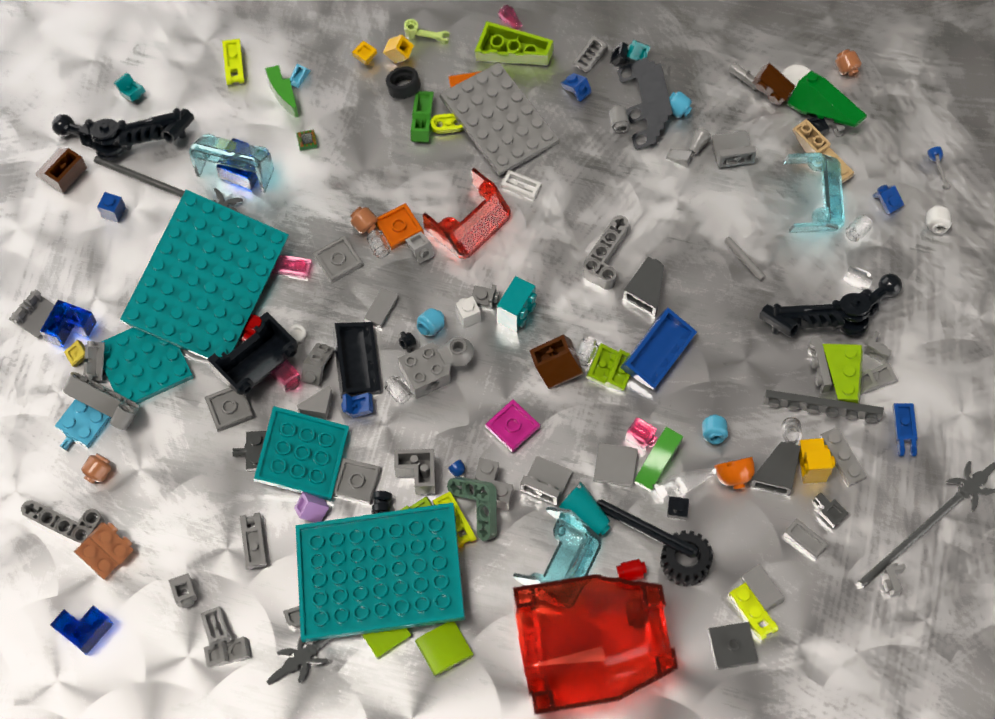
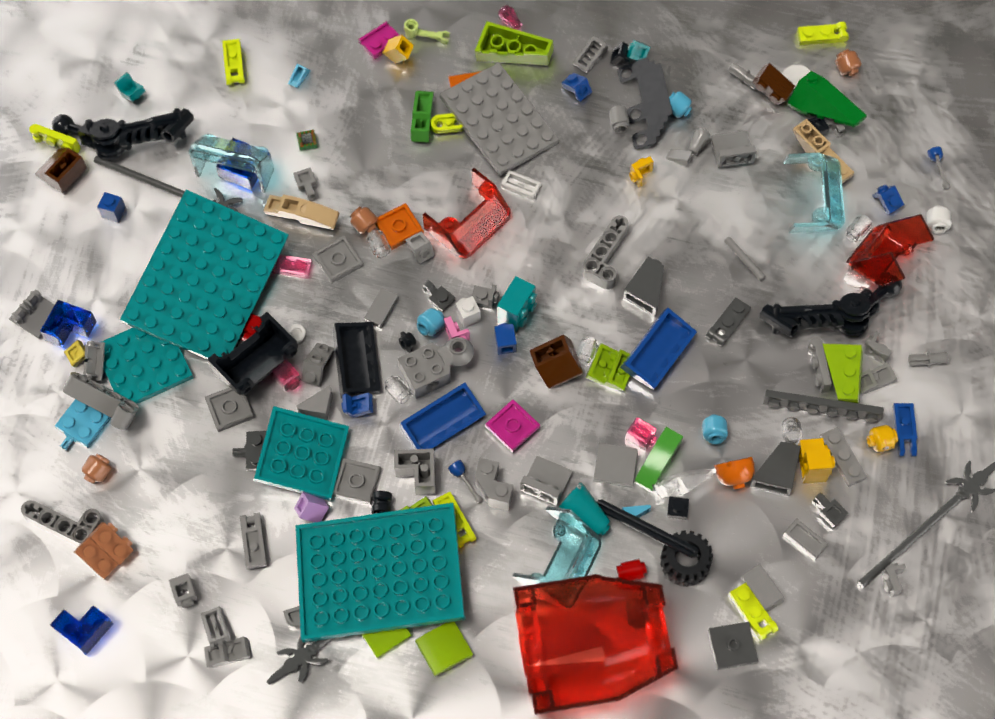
(53, 138): none -> neon yellow plate
(282, 89): bright green slope -> none
(302, 210): none -> tan slope
(306, 181): none -> light grey plate
(364, 52): yellow tile -> none
(376, 40): none -> dark pink plate
(400, 74): black tyre -> none
(438, 297): none -> dark grey plate
(442, 418): none -> blue slope
(452, 329): none -> bright pink bracket
(483, 500): sand green beam -> none
(505, 338): none -> blue brick
(637, 511): none -> medium azure piece
(639, 169): none -> yellow bracket
(728, 321): none -> dark grey plate
(822, 34): none -> neon yellow plate
(882, 438): none -> yellow head
(884, 243): none -> clear red windscreen
(928, 359): none -> light grey axle

